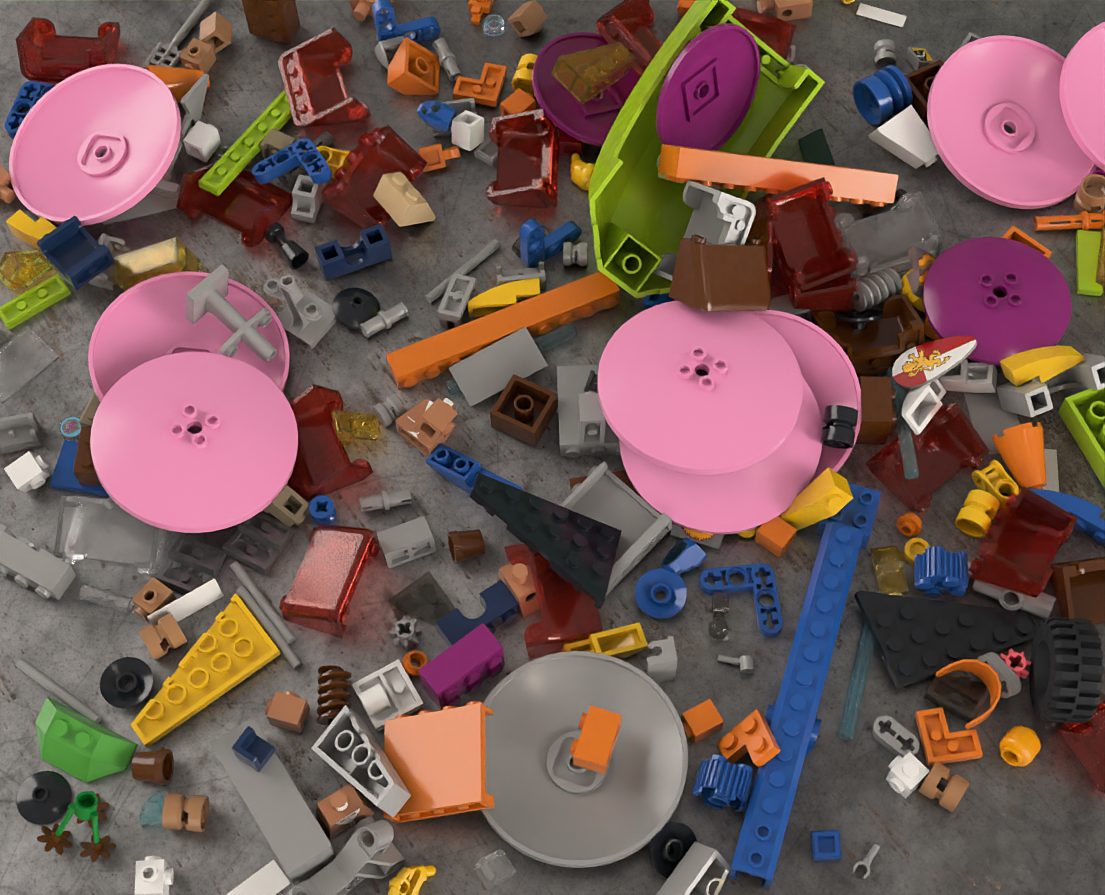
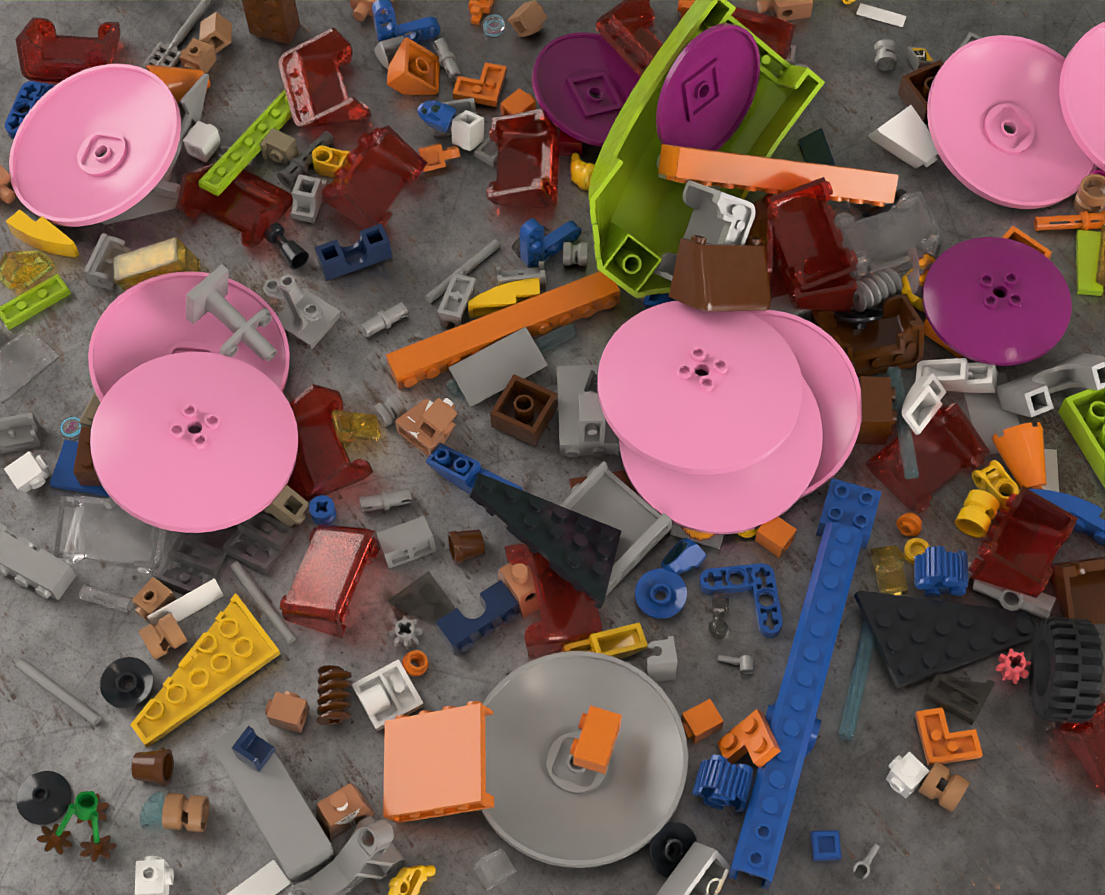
(75, 253): dark blue panel -> none
(80, 743): bright green wedge -> none
(269, 628): light grey bar -> none
(272, 167): blue beam -> none
(352, 314): black dish -> none
(360, 759): light grey wedge -> none
(402, 200): tan slope -> none
(462, 667): magenta piece -> none
(523, 76): yellow wheel -> none
(592, 70): clear yellow wedge -> none
(818, 500): yellow slope -> none
(839, 426): black wheel -> none
(882, 94): blue wheel -> none
(899, 732): light grey beam -> none
(931, 360): shield -> none
(986, 674): orange piece -> none
(1009, 680): light grey beam -> none
(1019, 746): light orange head -> none
(1039, 363): yellow slope -> none

